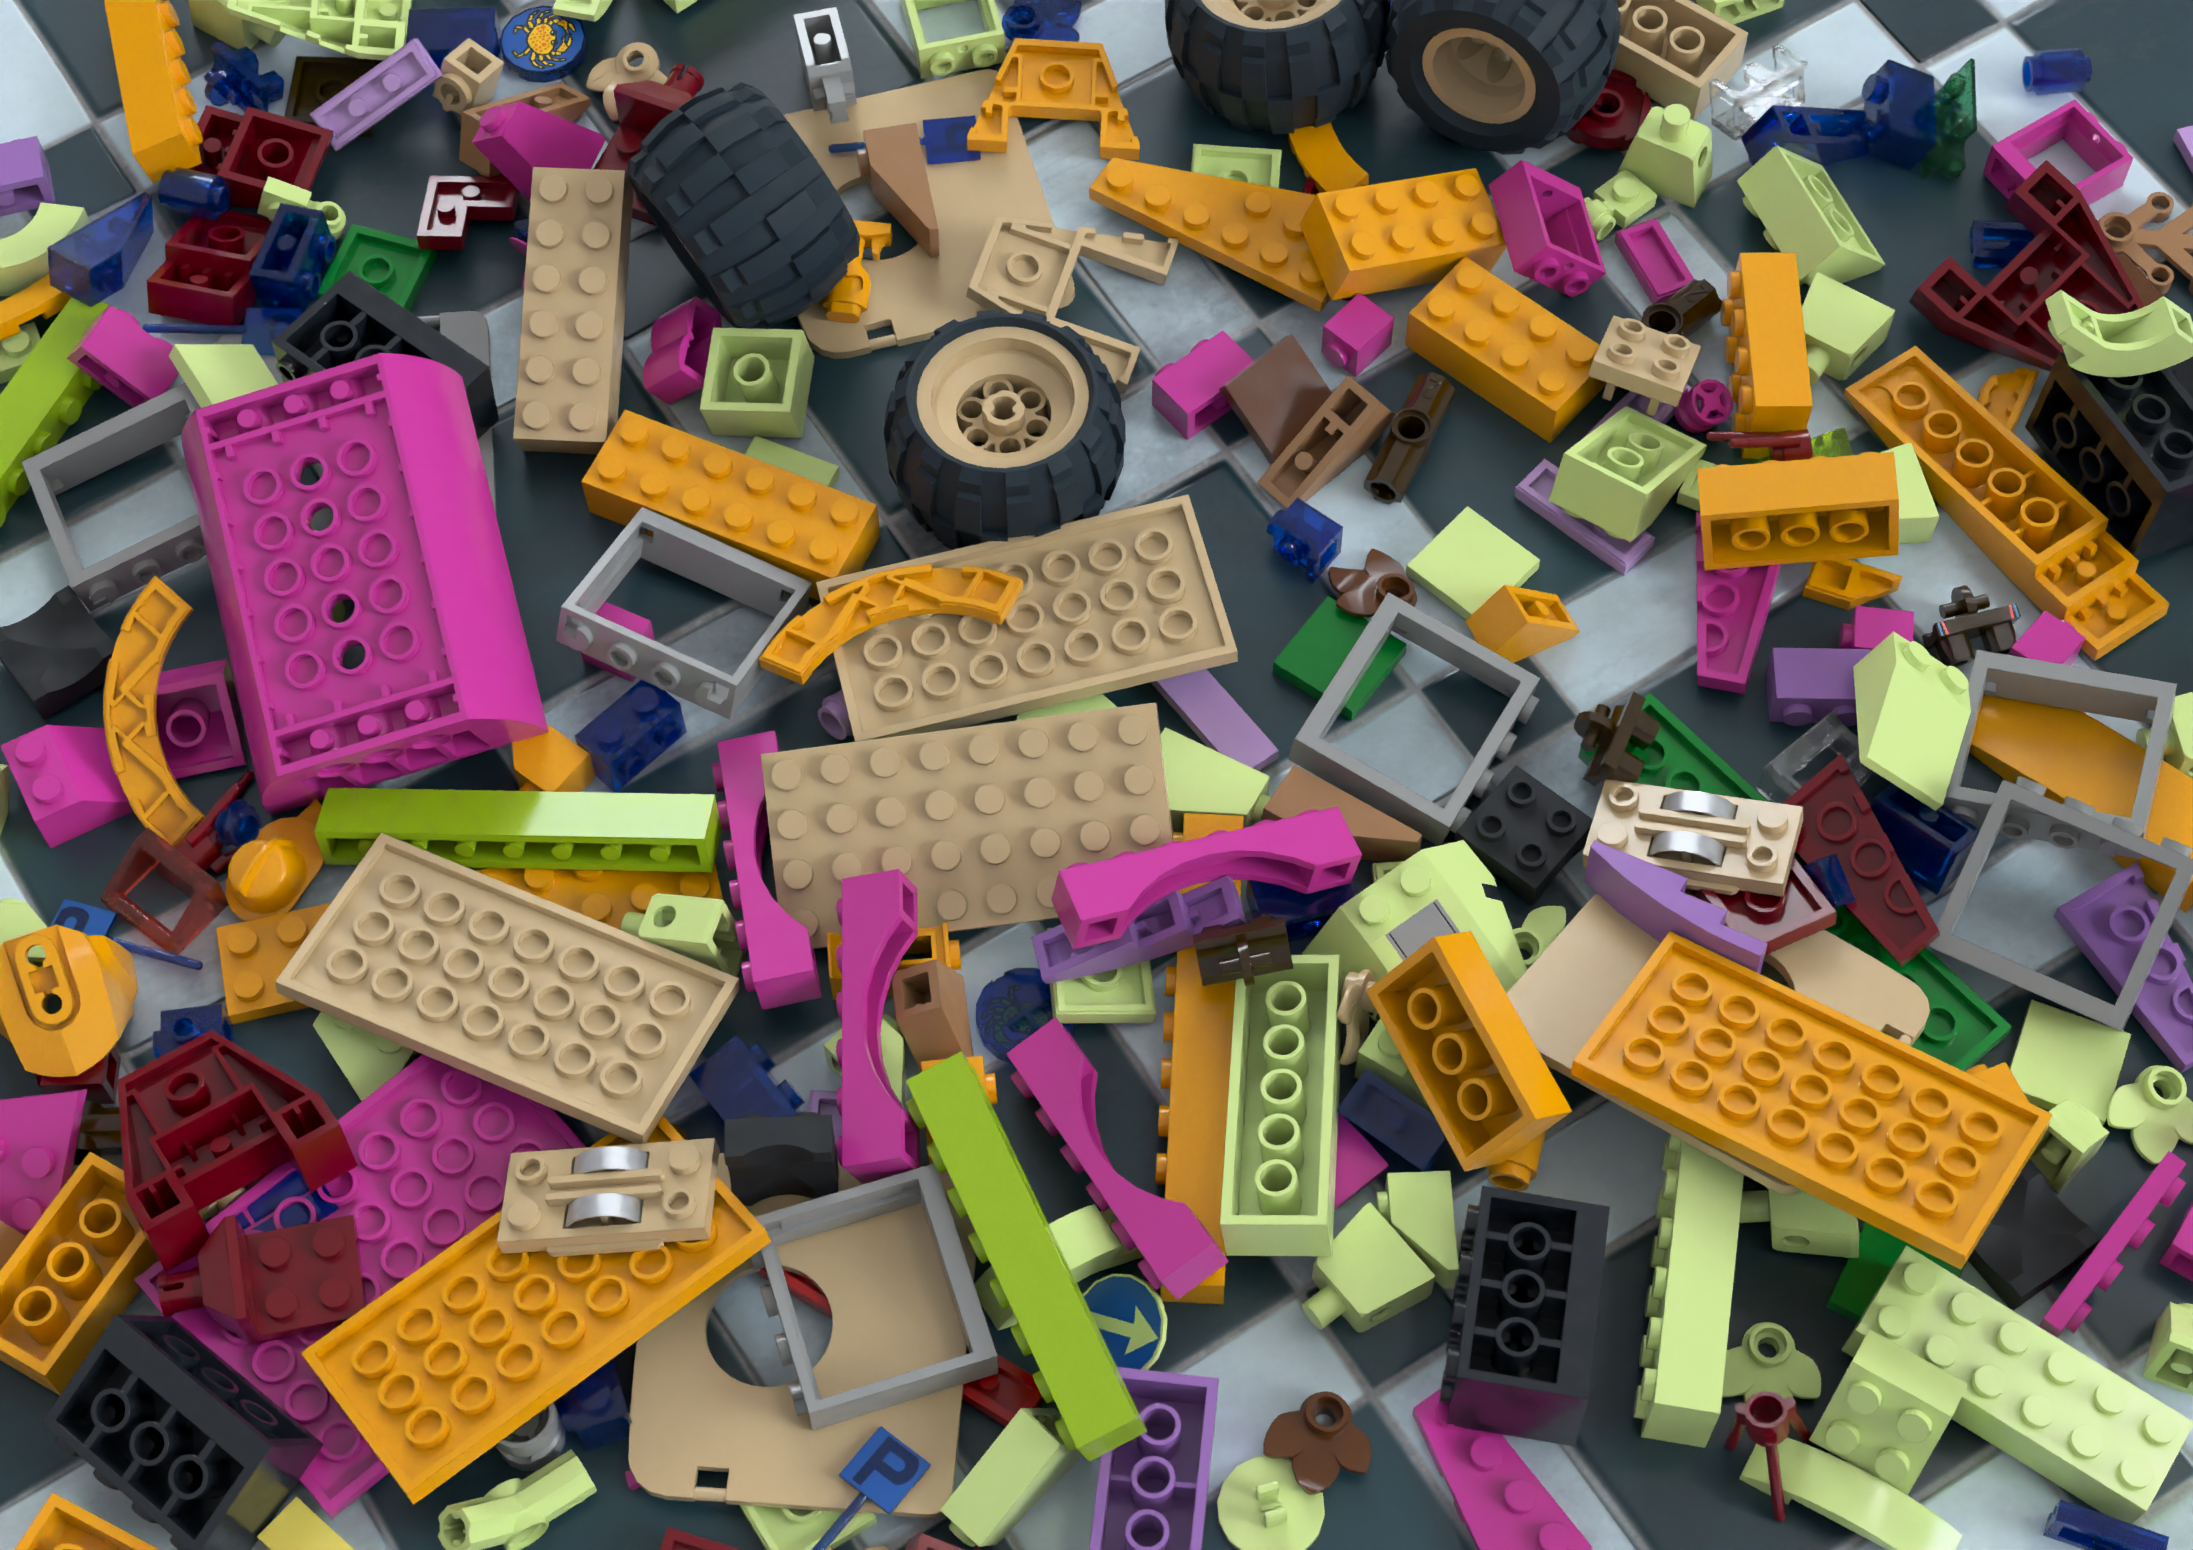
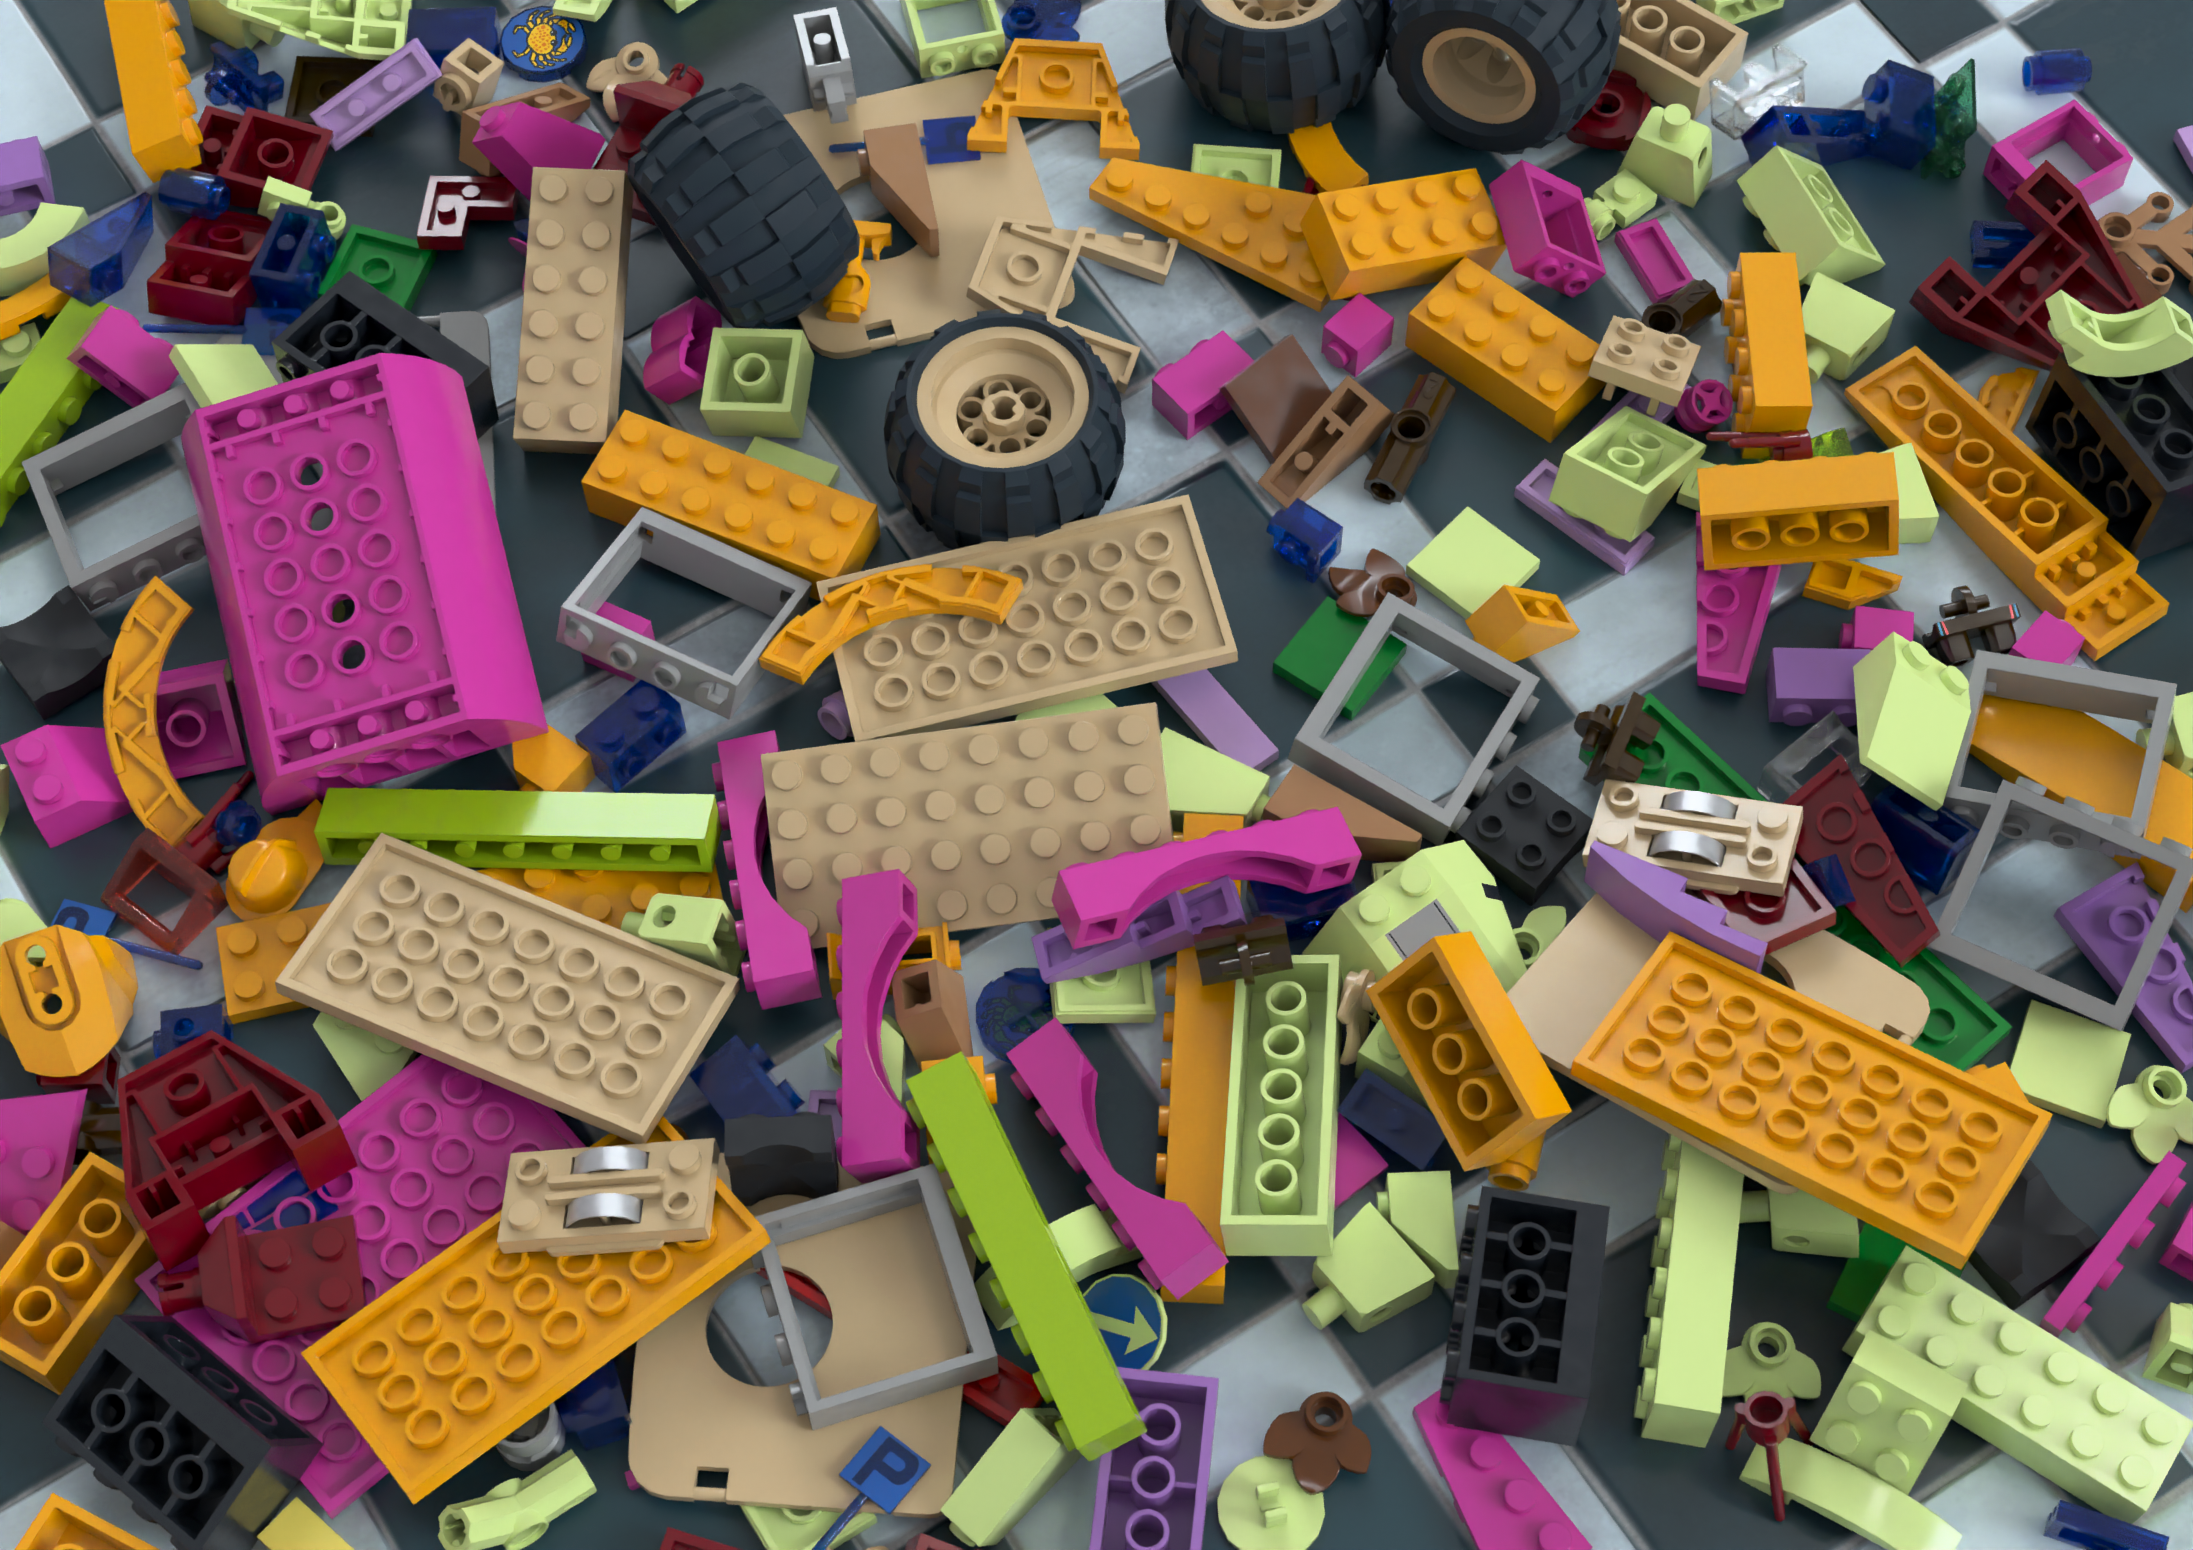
(2068, 1143): yellowish green slope -> none

